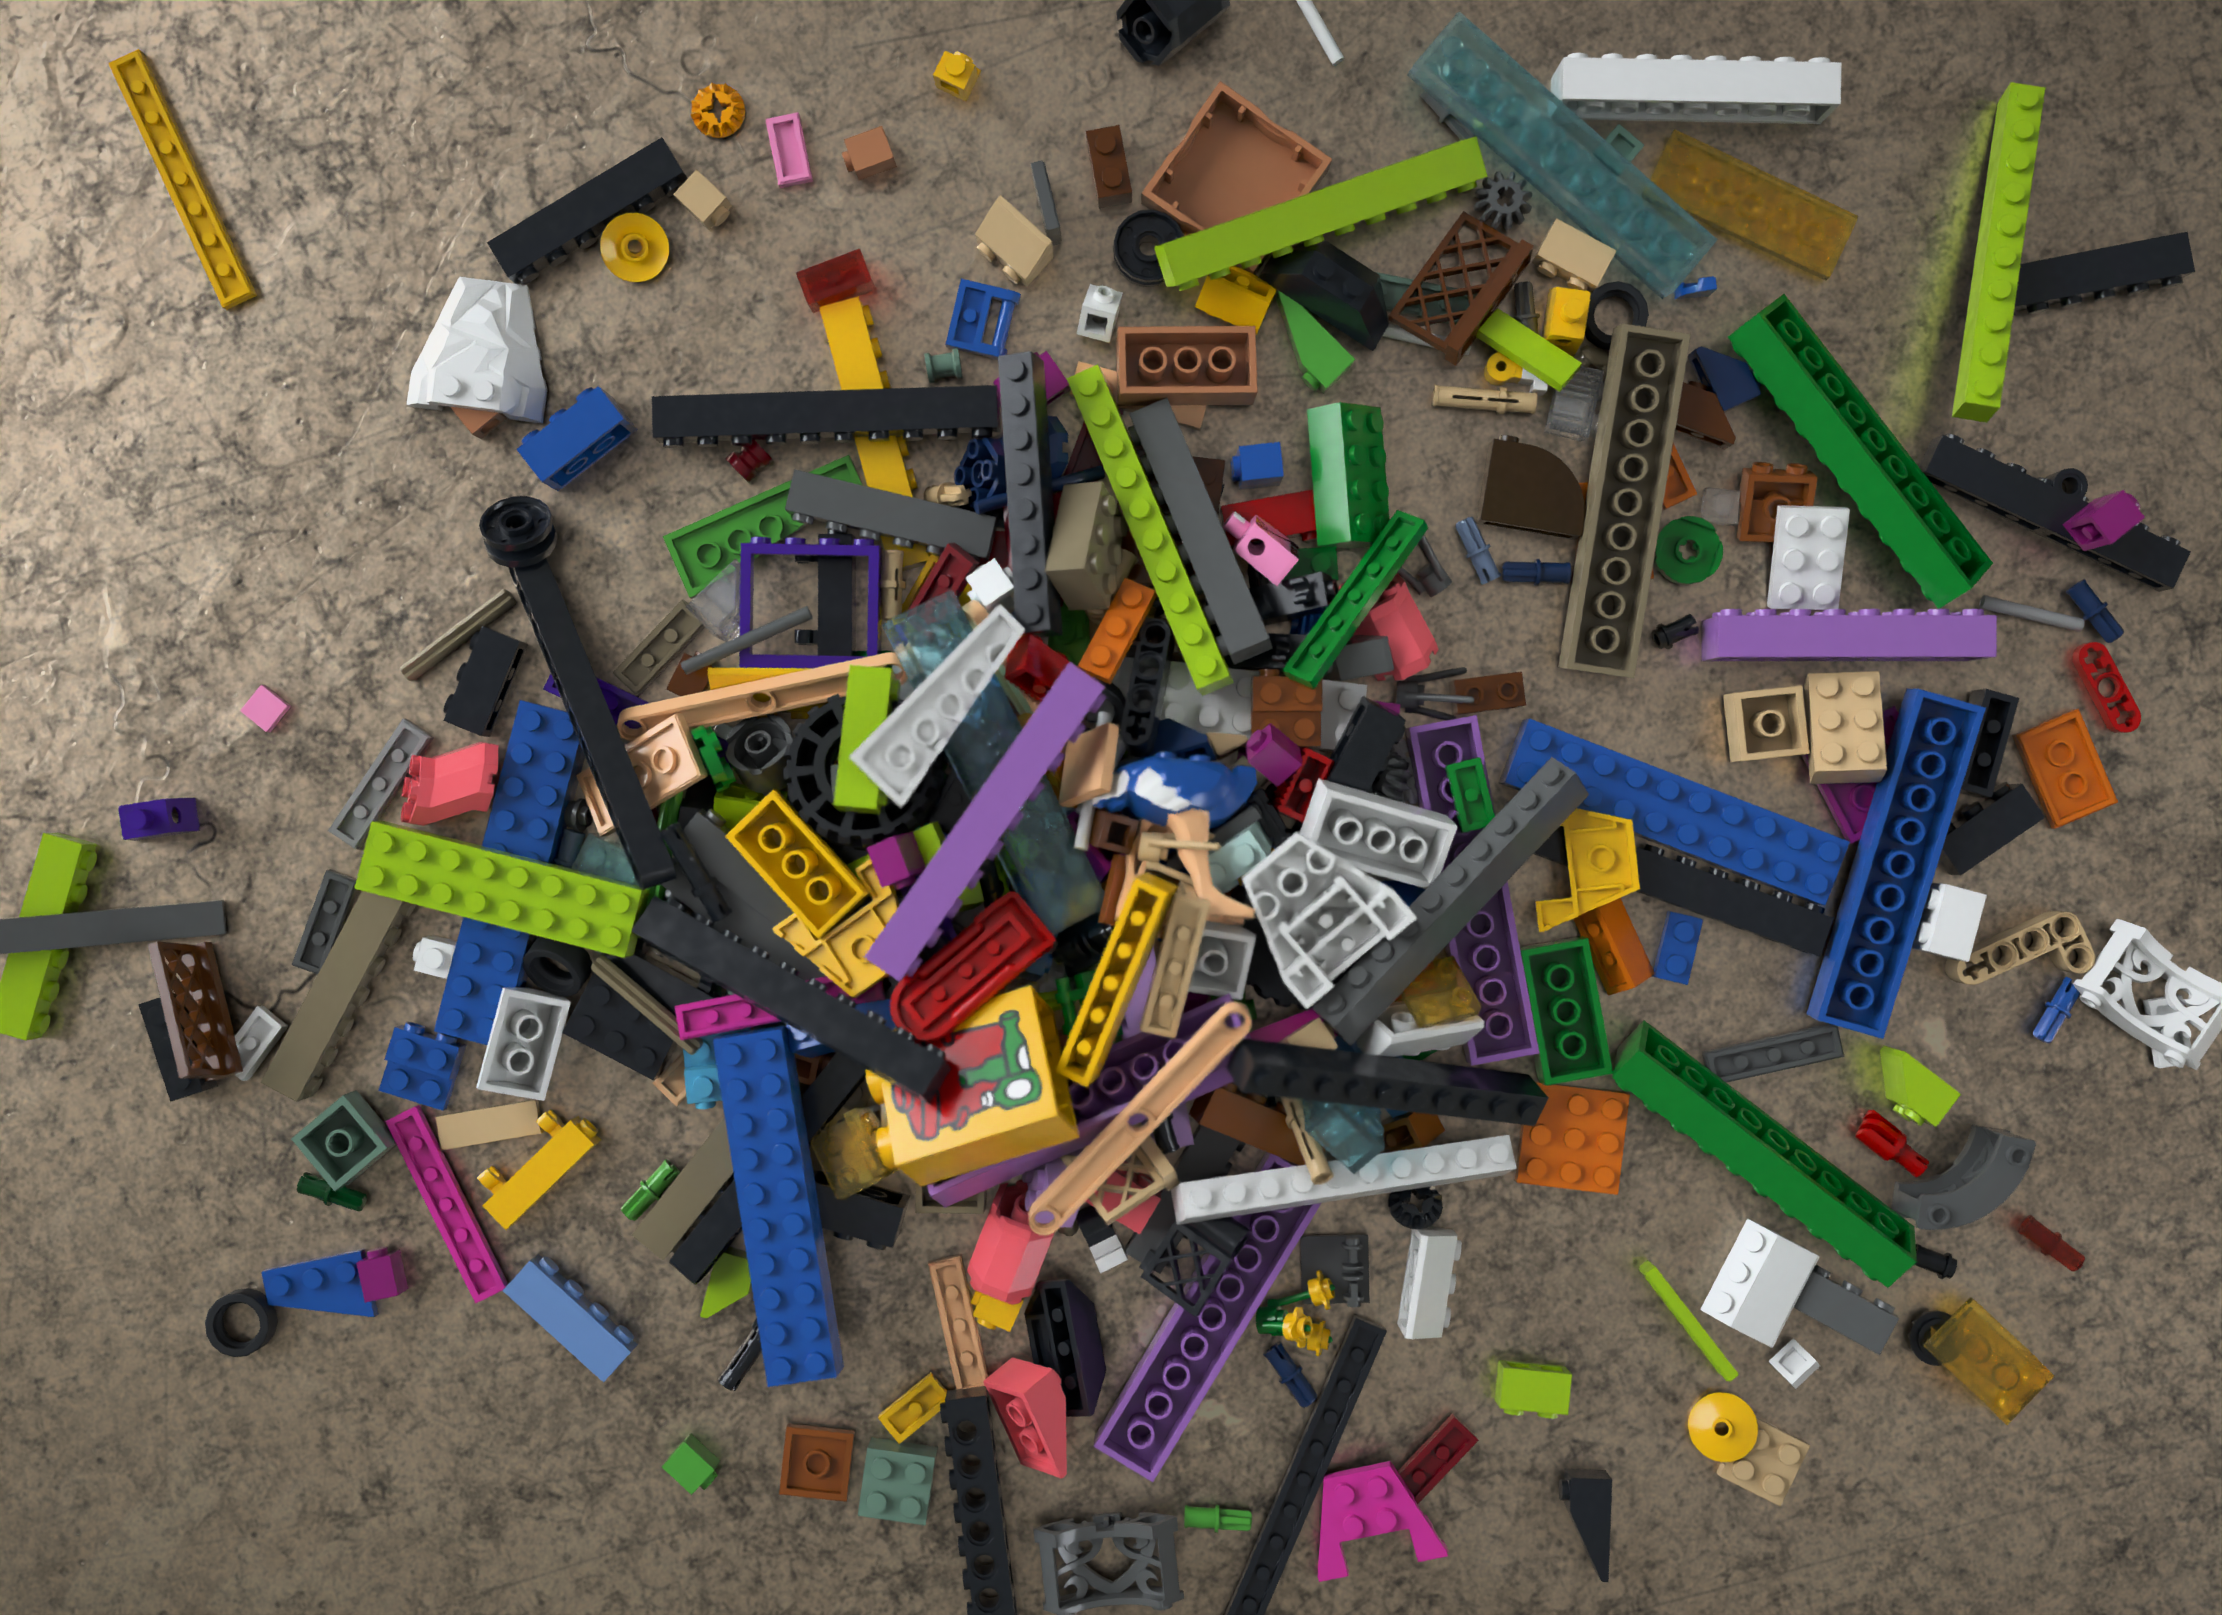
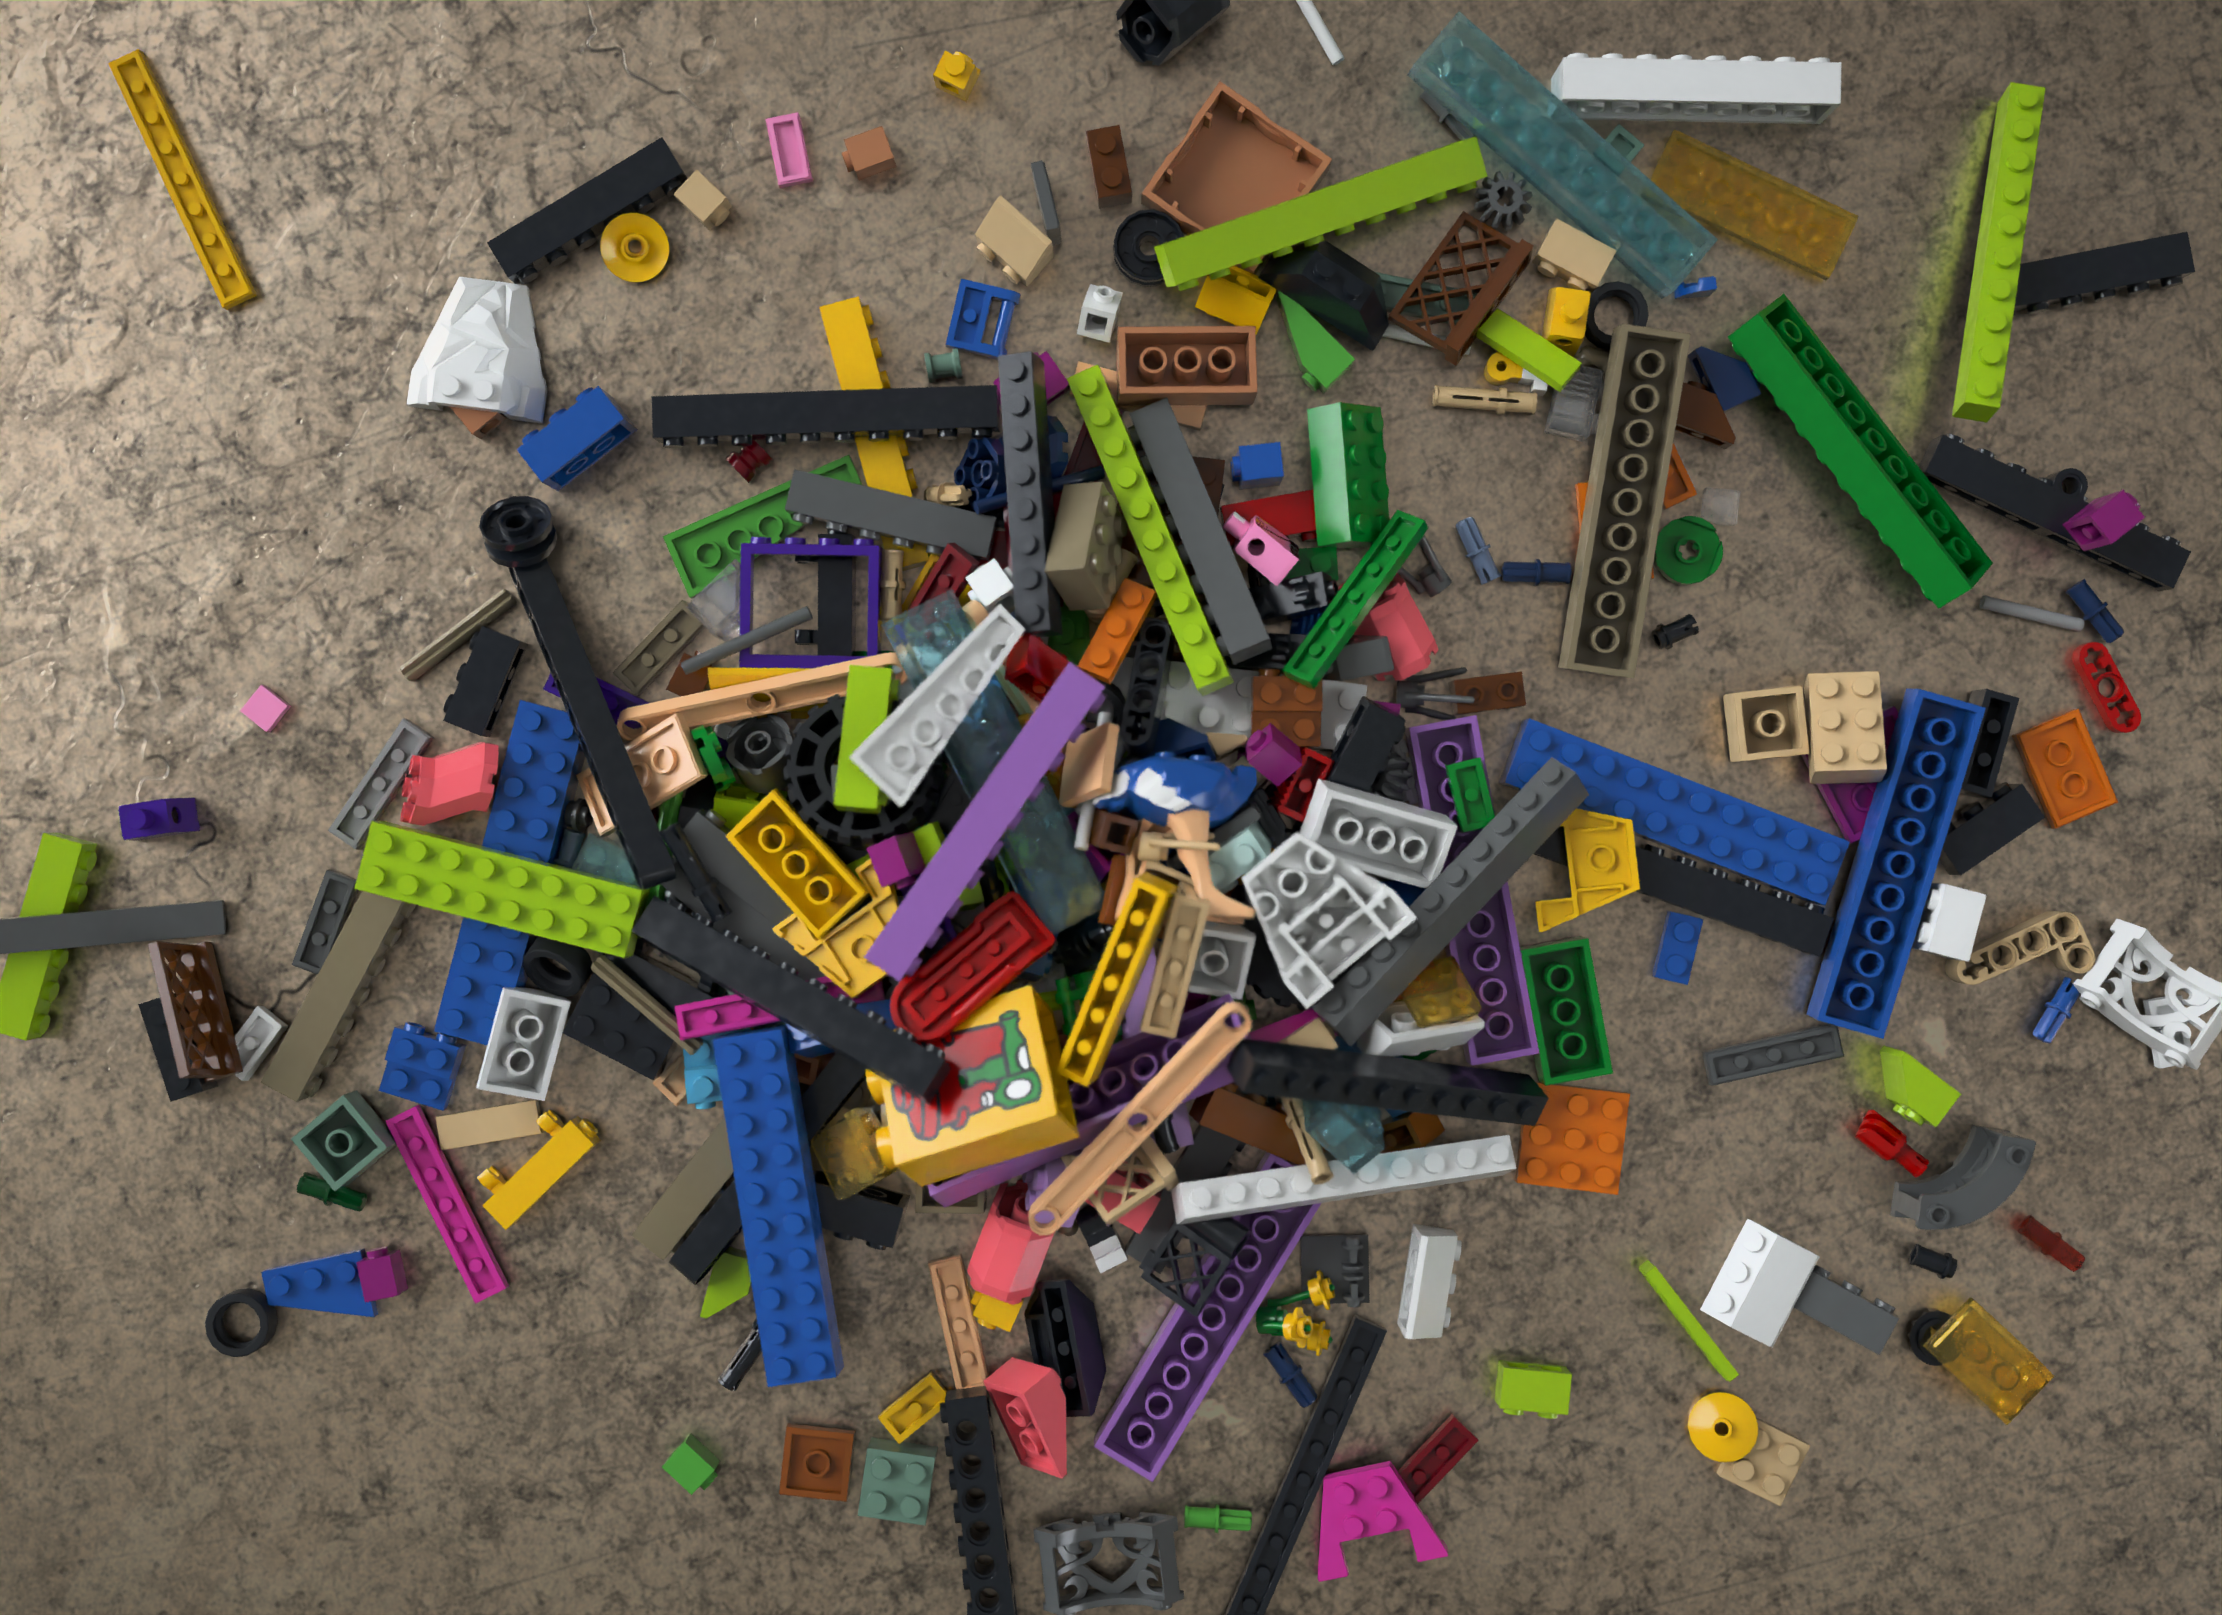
(434, 955): white brick -> none
(570, 1316): medium blue brick -> none
(650, 1190): bright green axle -> none
(731, 117): light orange gear -> none
(836, 280): clear red brick -> none
(1408, 1214): black gear -> none
(1525, 305): dark grey axle -> none
(1529, 491): dark brown brick -> none
(1588, 1502): black slope -> none
(1615, 947): orange panel -> none
(1764, 490): dark orange plate -> none
(1765, 1154): green brick -> none
(1794, 1363): white plate -> none
(1808, 557): white plate -> none
(1849, 637): medium lavender brick -> none

